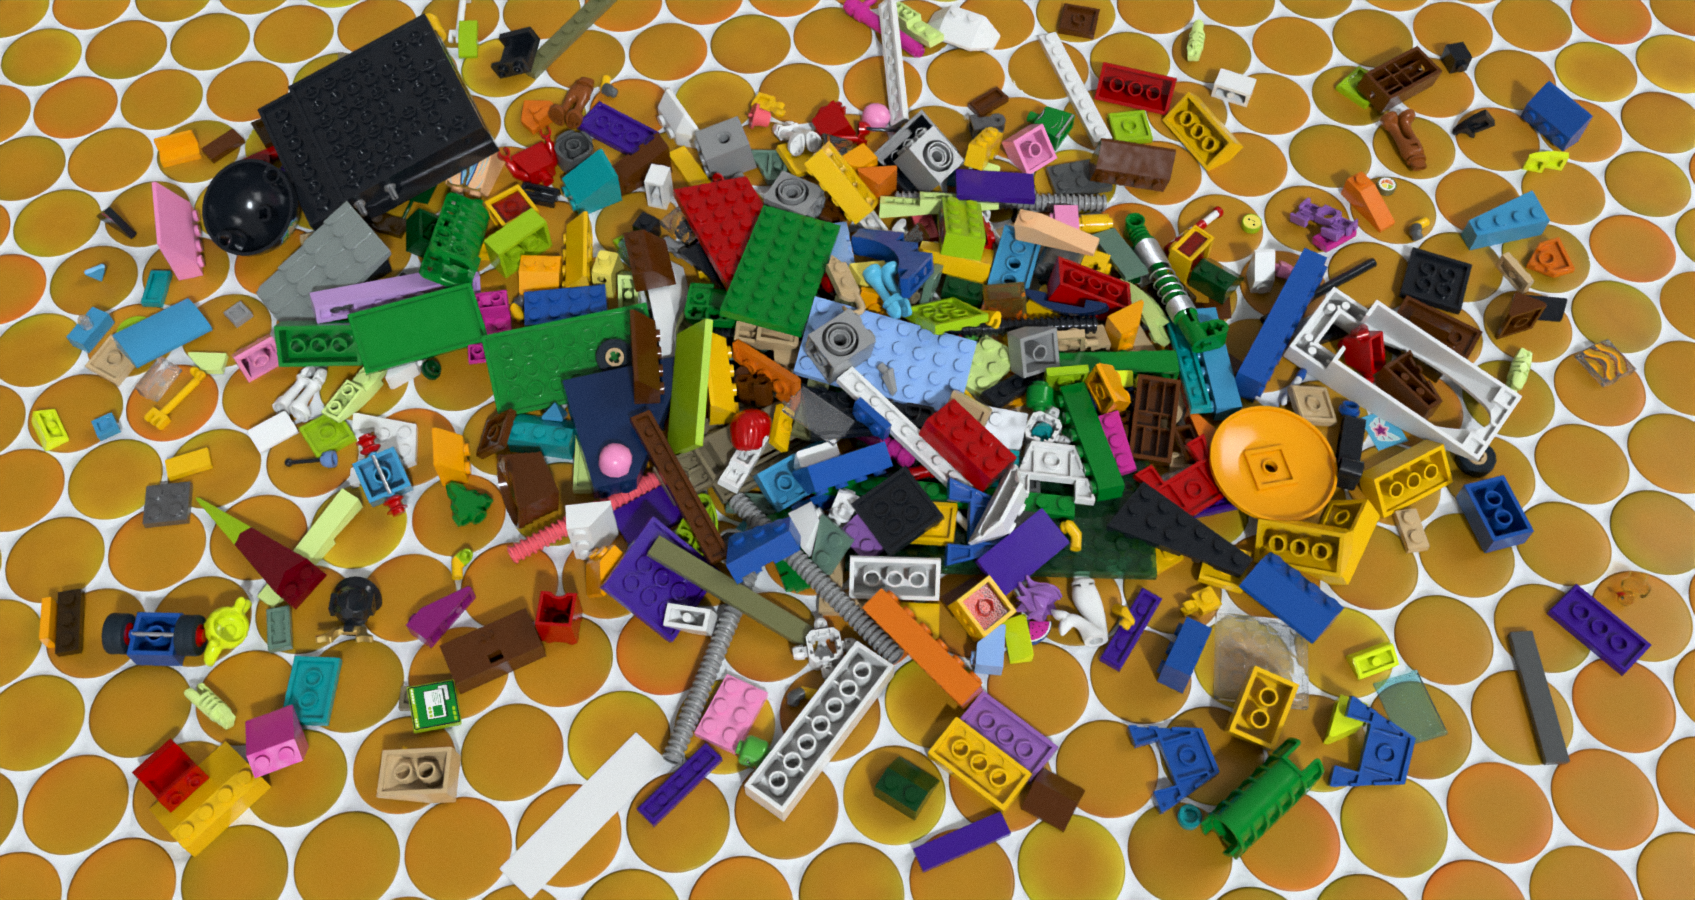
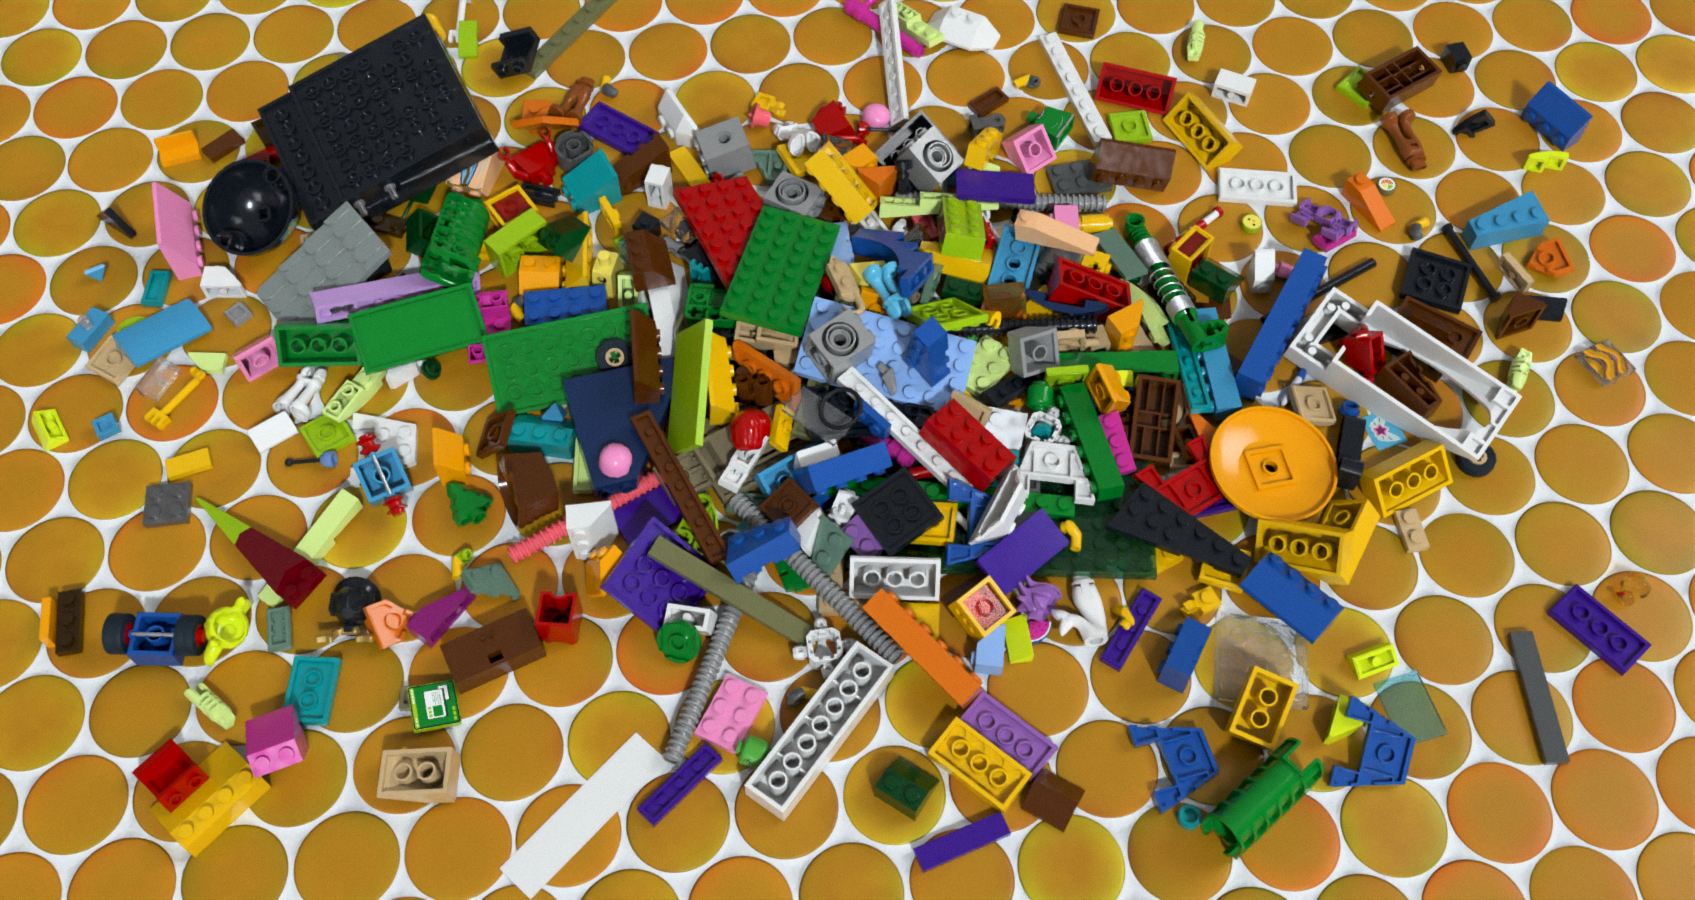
(221, 283): none -> white slope
(386, 622): none -> orange plate
(490, 580): none -> sand green wing
(542, 122): none -> orange tile
(564, 237): none -> dark green slope
(611, 216): none -> yellow plate
(679, 640): none -> green tile
(698, 274): none -> teal tile
(789, 501): none -> reddish brown tile
(852, 422): none -> black tyre
(904, 185): none -> black piece
(927, 352): none -> blue wedge
(1026, 80): none -> arm
(1257, 187): none -> white tile
(1493, 295): none -> black bar
(1494, 514): blue brick -> none

